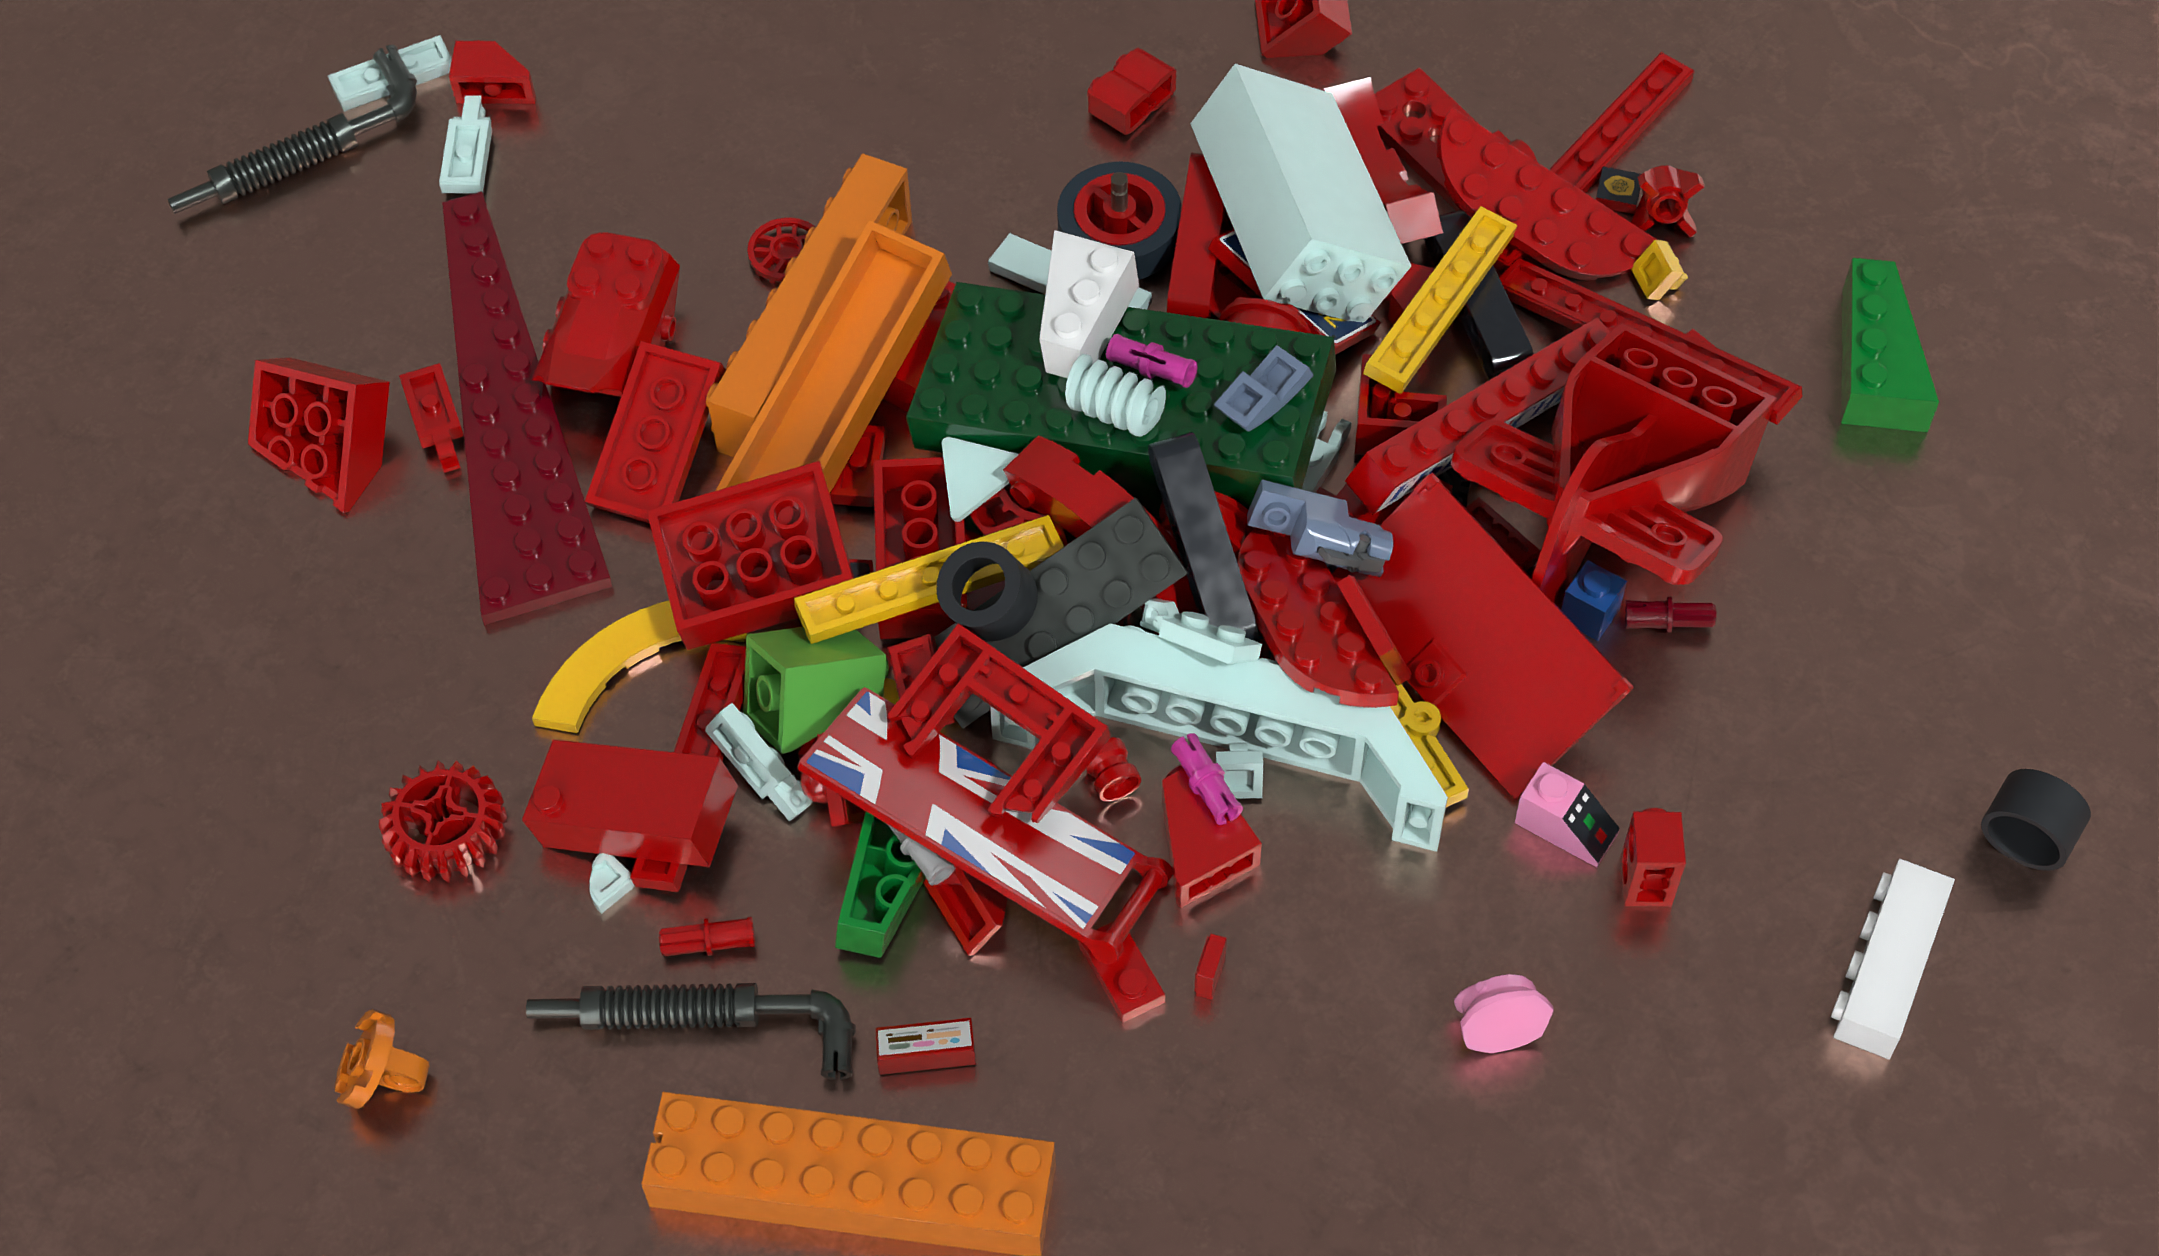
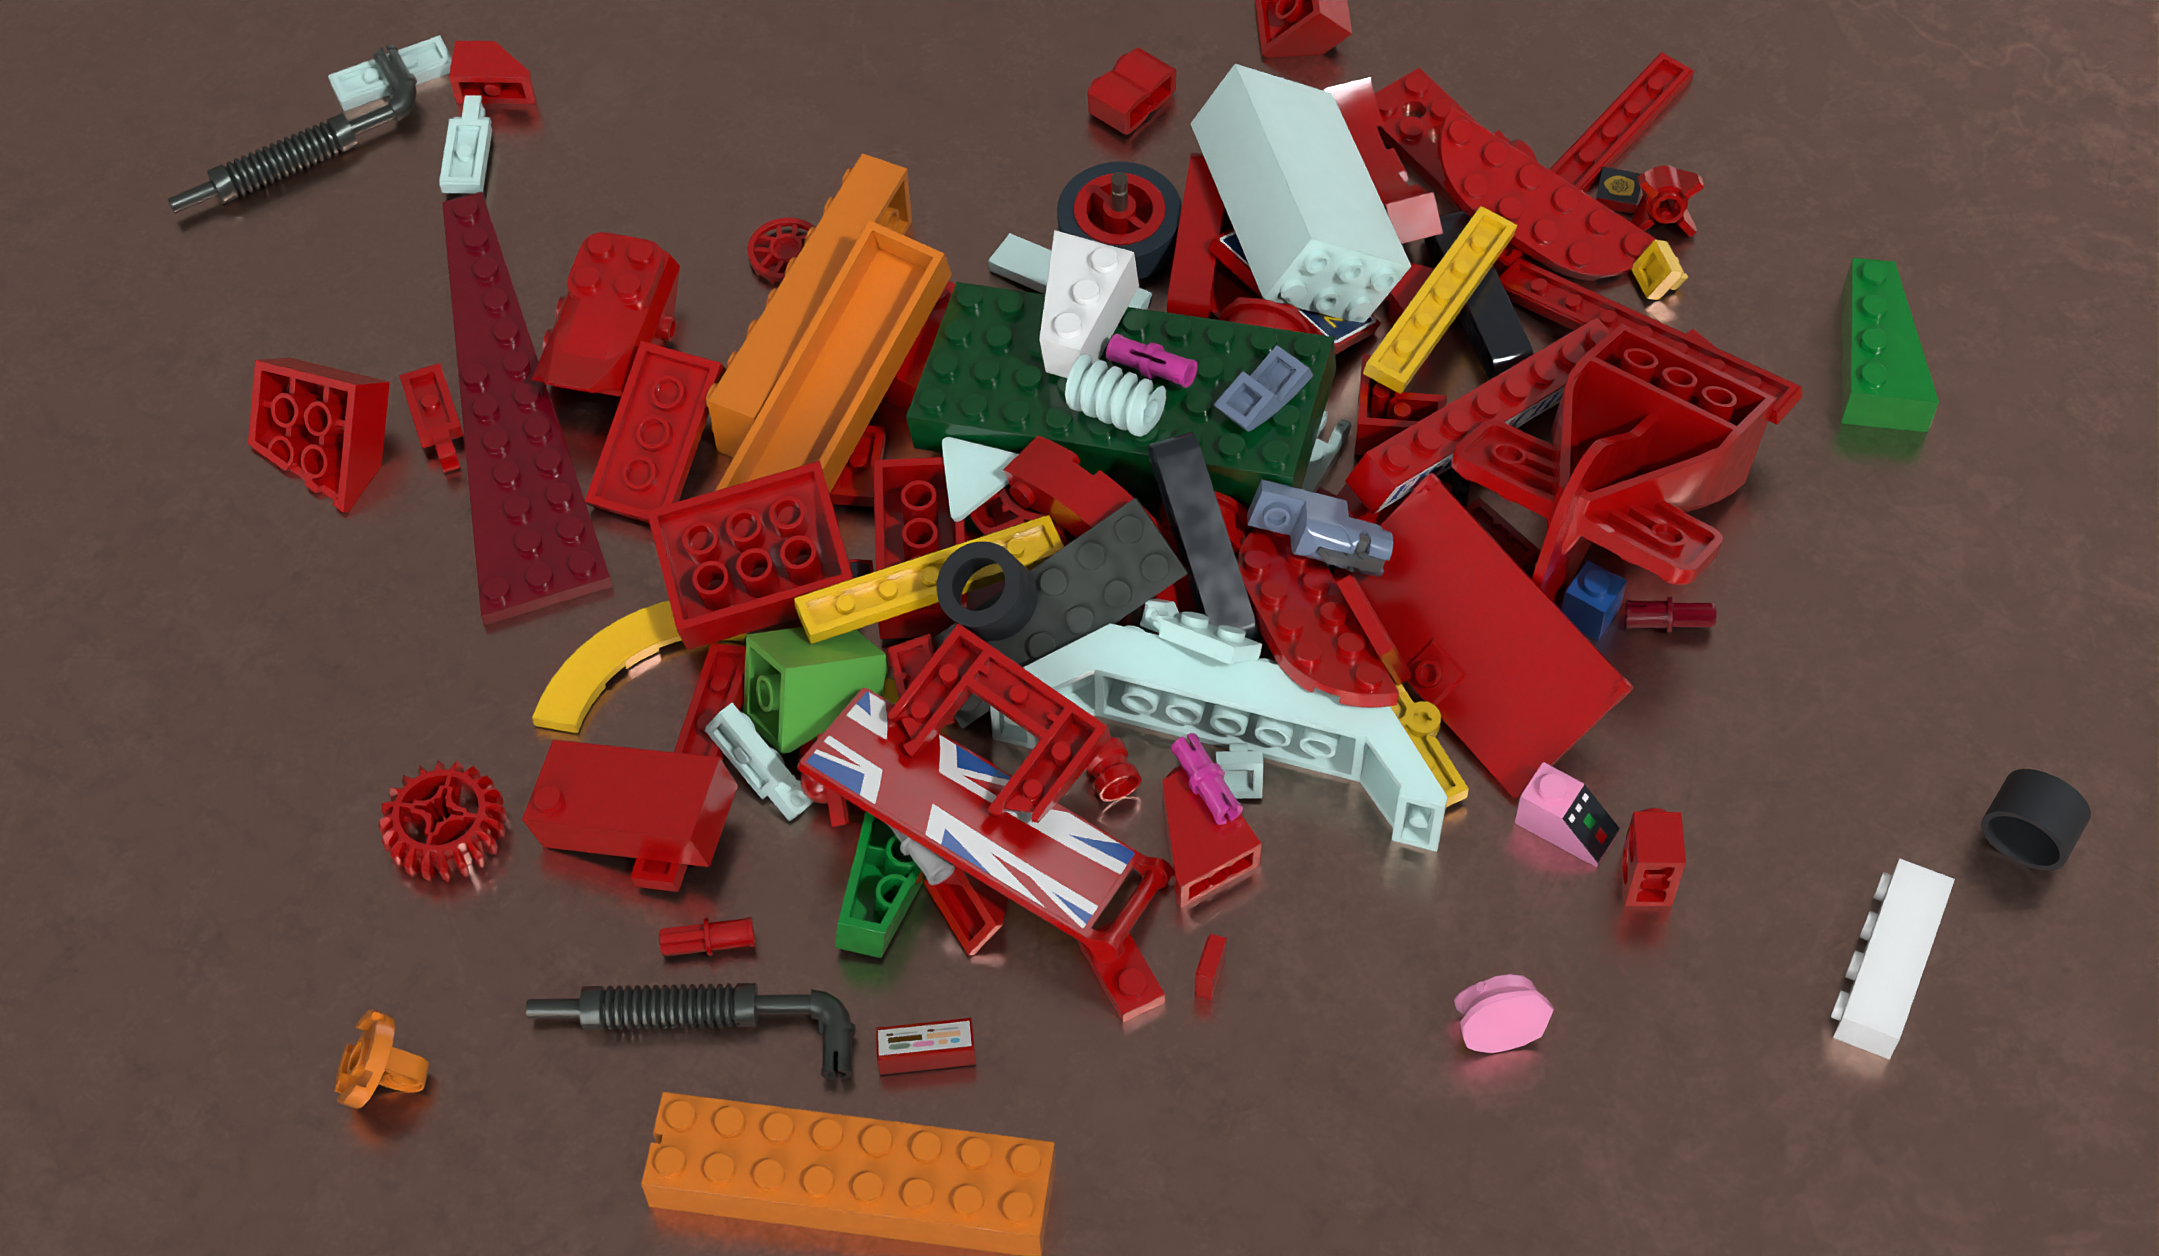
(608, 881): light aqua tile -> none

